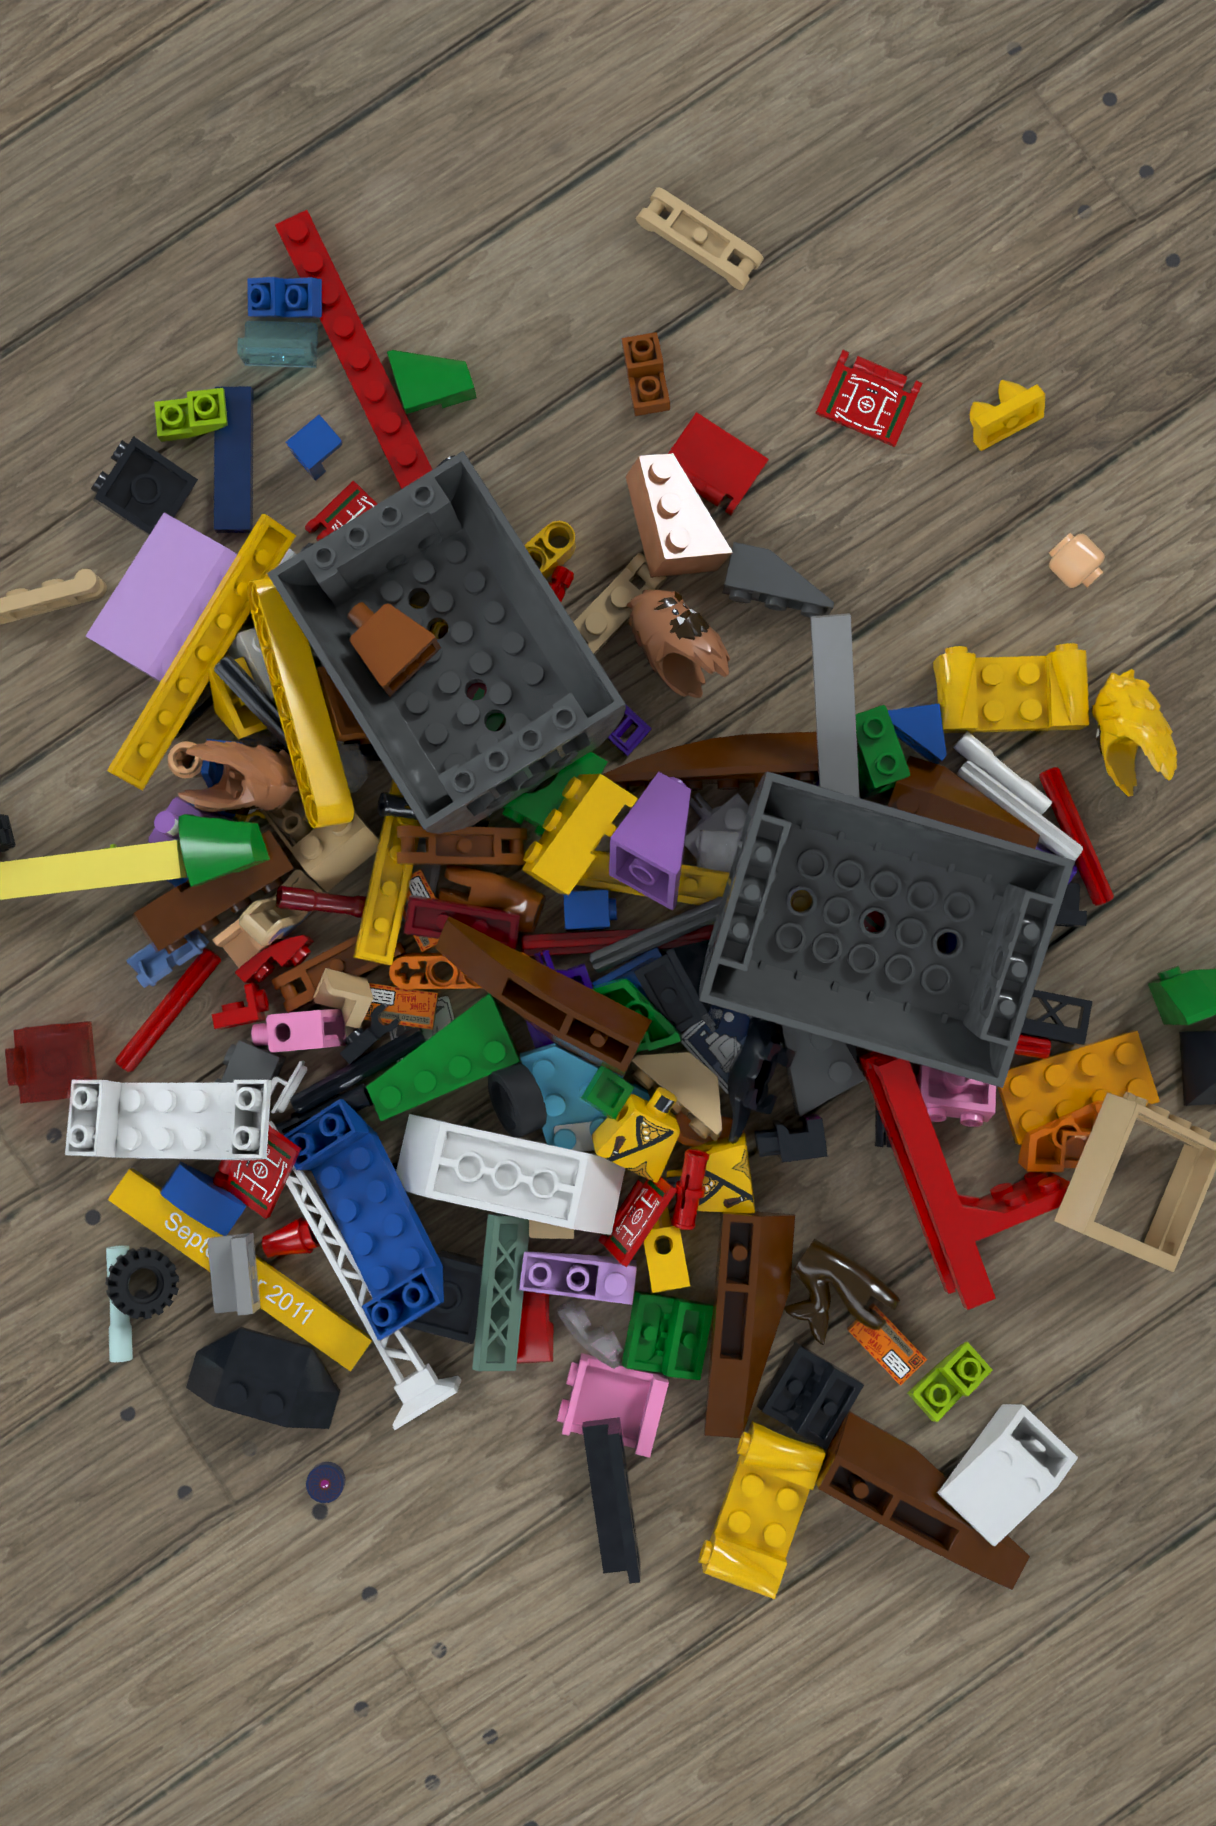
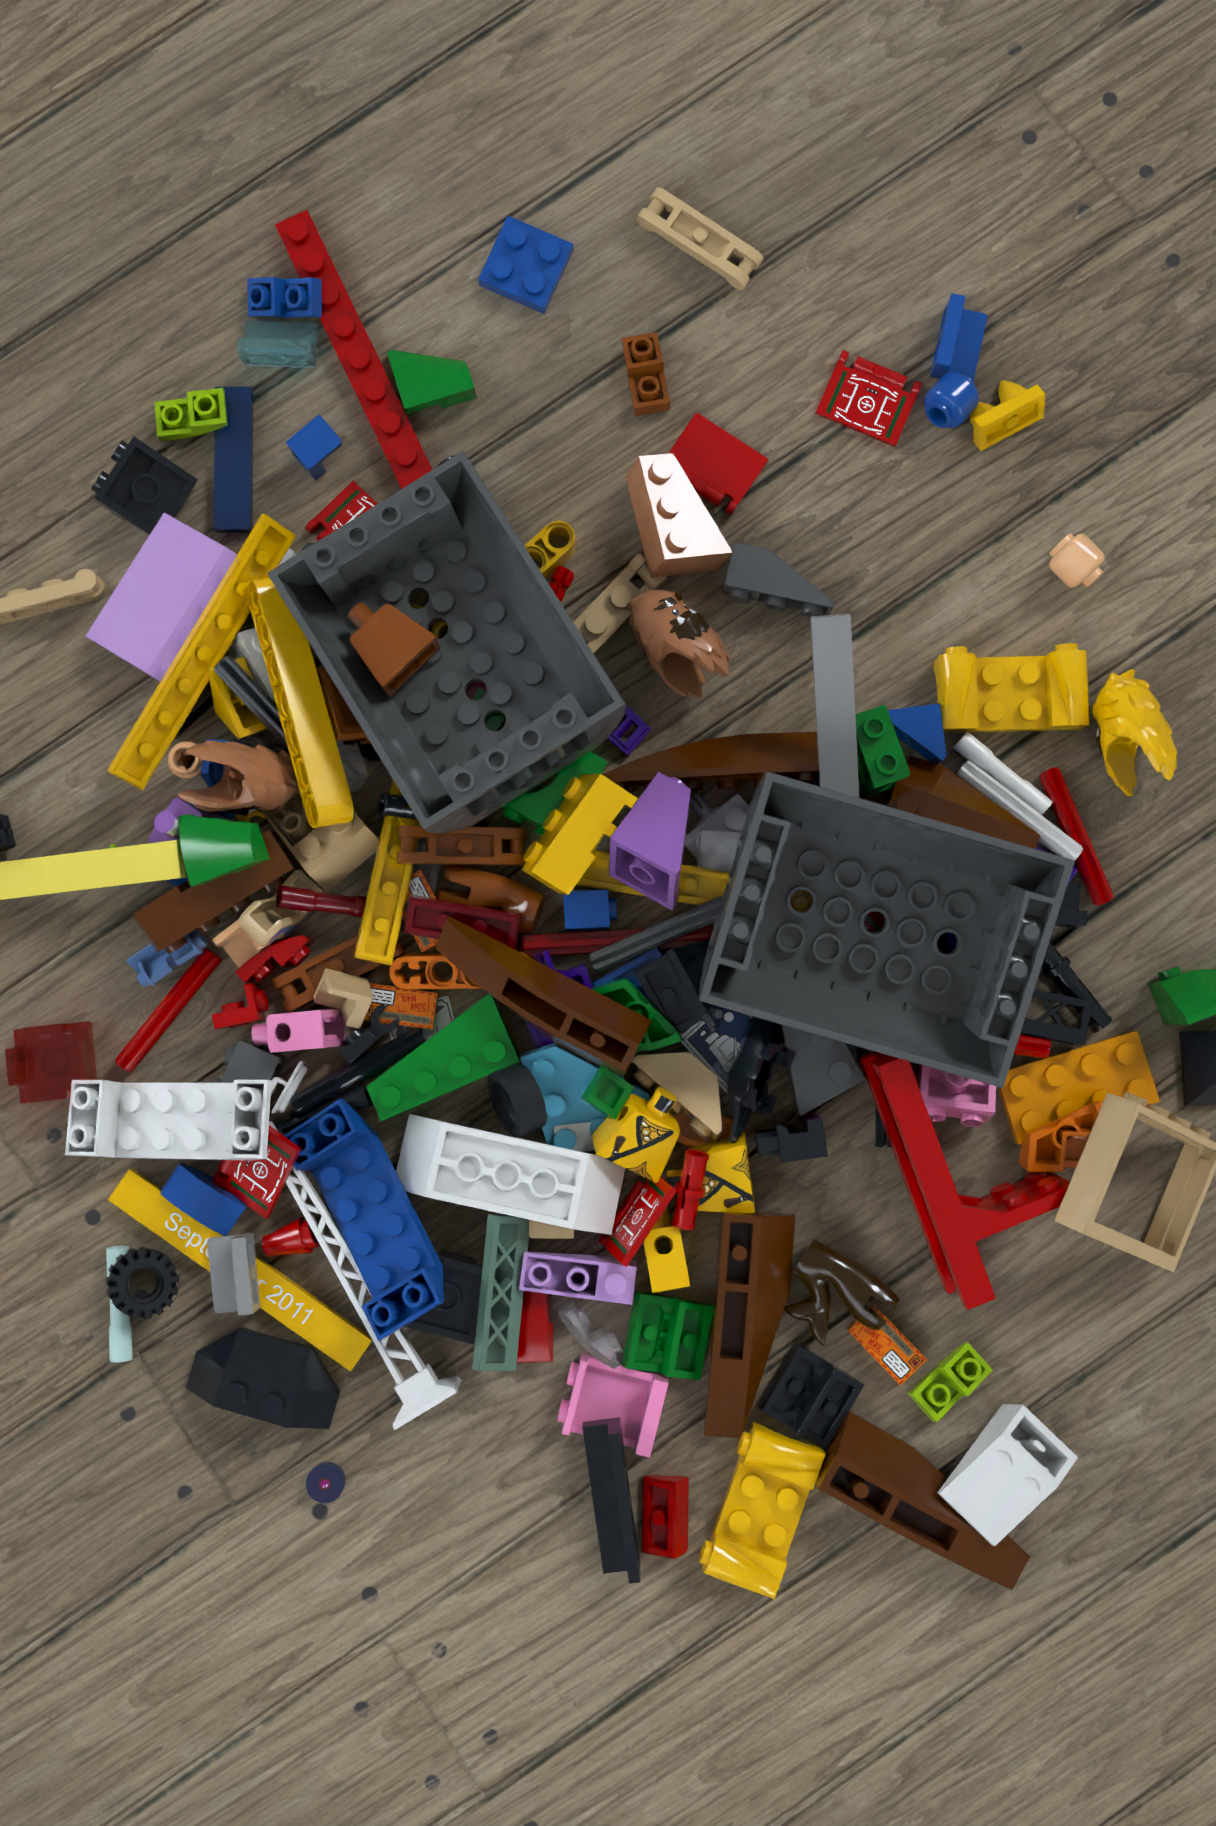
(525, 264): none -> blue plate
(665, 1515): none -> red slope
(951, 400): none -> blue head
(958, 339): none -> blue panel
(1070, 985): none -> black pin

